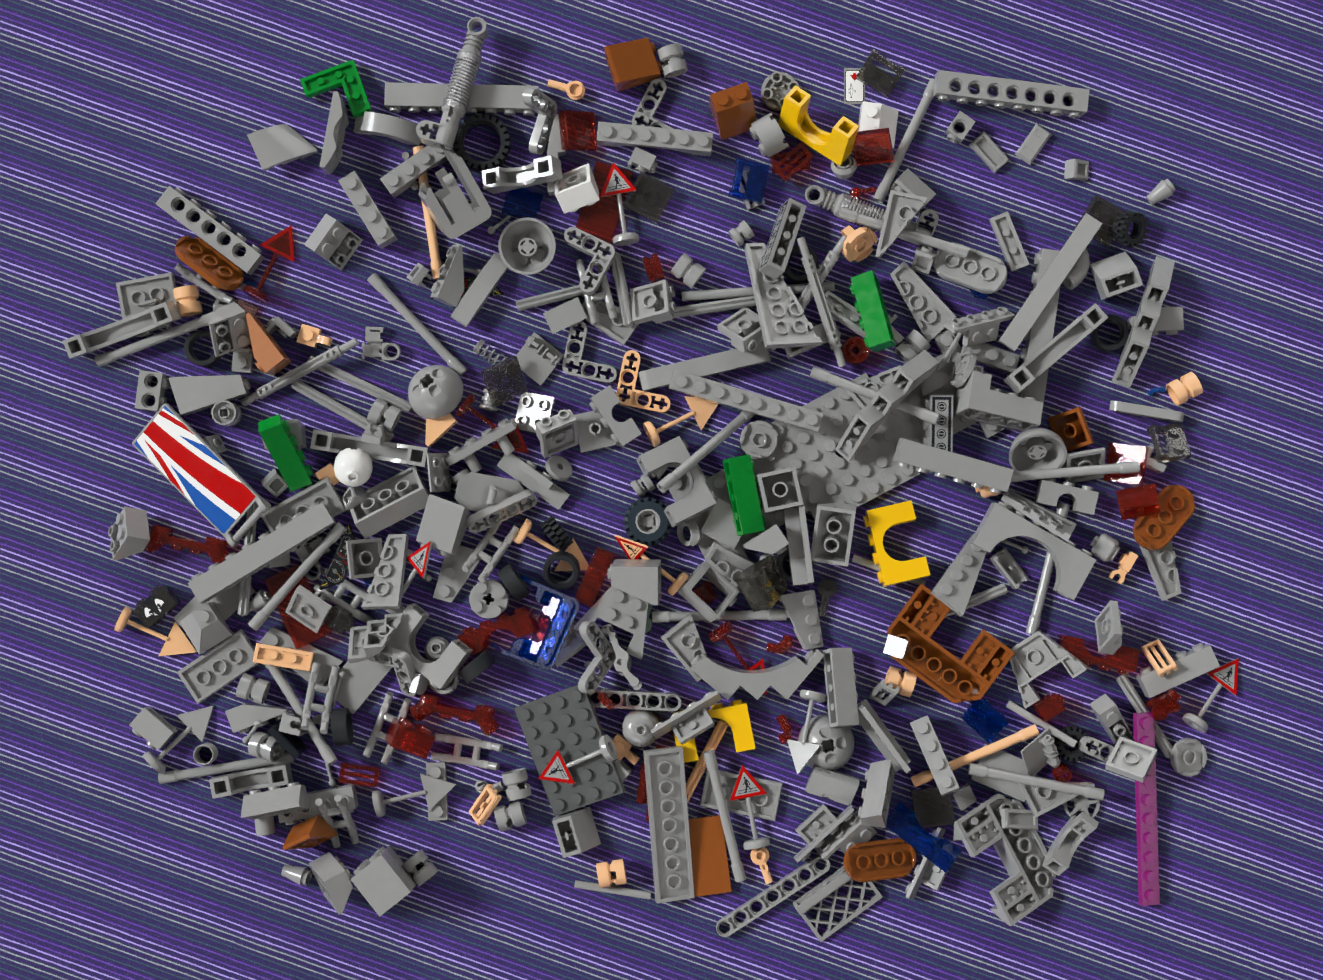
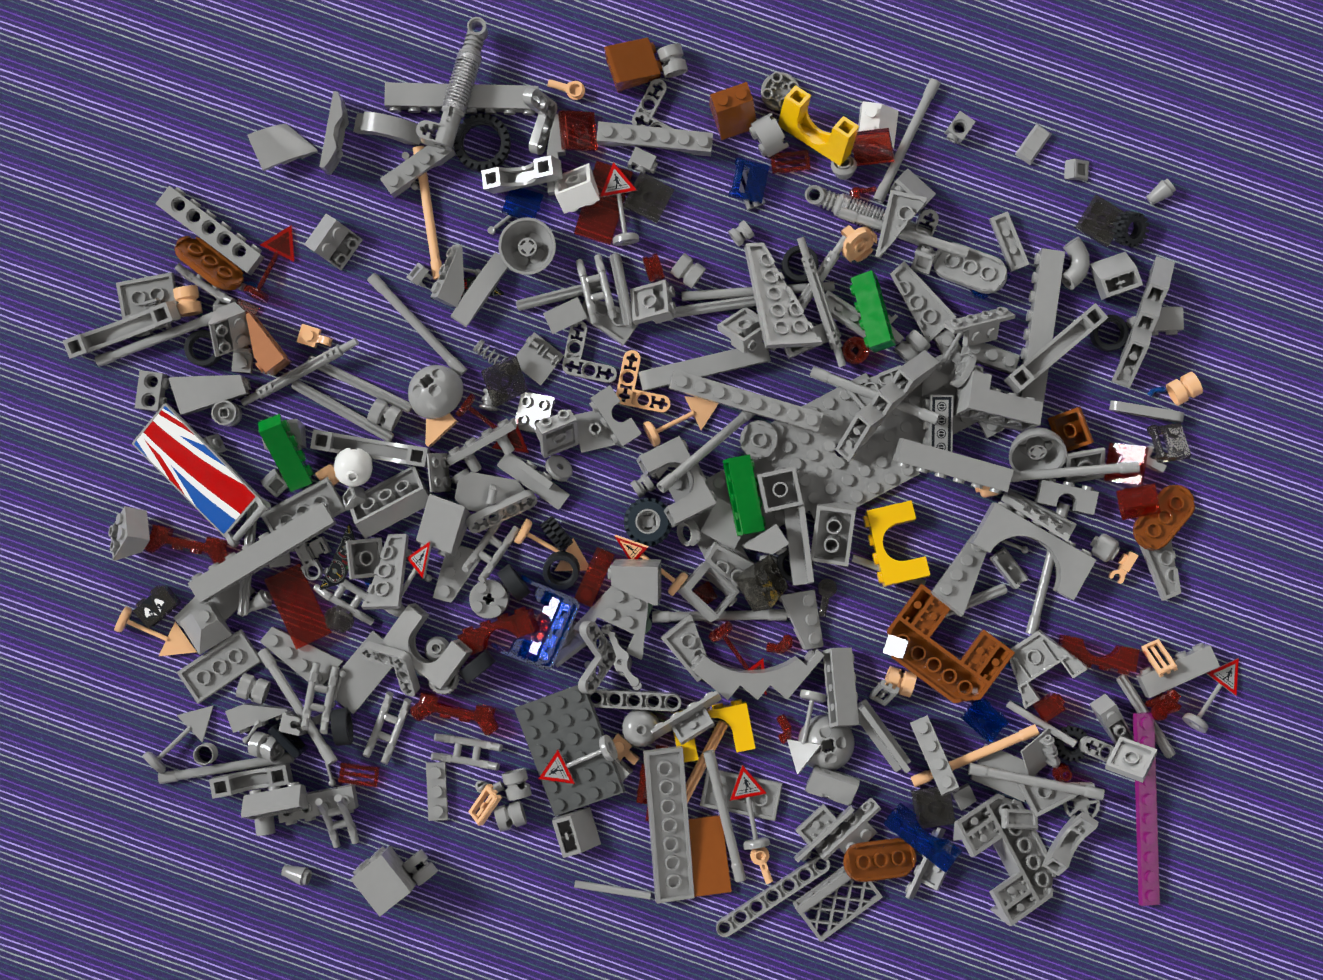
(153, 728): light grey brick -> none
(262, 615): light grey piece -> none
(283, 657): light nougat tile -> none
(285, 329): light grey bracket -> none
(308, 608): light grey tile -> none
(309, 834): dark orange slope -> none
(332, 880): light grey slope -> none
(337, 76): green plate -> none
(367, 209): light grey brick -> none
(371, 639): light grey slope -> none
(374, 346): light grey piece -> none
(374, 437): light grey tile -> none
(409, 737): clear red brick -> none
(419, 684): light grey tile -> none
(433, 790): light grey piece -> none
(460, 214): light grey piece -> none
(598, 258): light grey beam -> none
(604, 873): light nougat wheel -> none
(605, 699): clear red tile -> none
(781, 172): clear red tile -> none
(782, 238): light grey brick -> none
(853, 89): white sticker -> none
(877, 794): light grey slope -> none
(878, 79): clear smoke plate -> none
(989, 152): light grey tile -> none
(1050, 282): light grey tile -> none
(1077, 96): light grey brick -> none
(1109, 629): light grey plate -> none
(1188, 757): light grey tile -> none

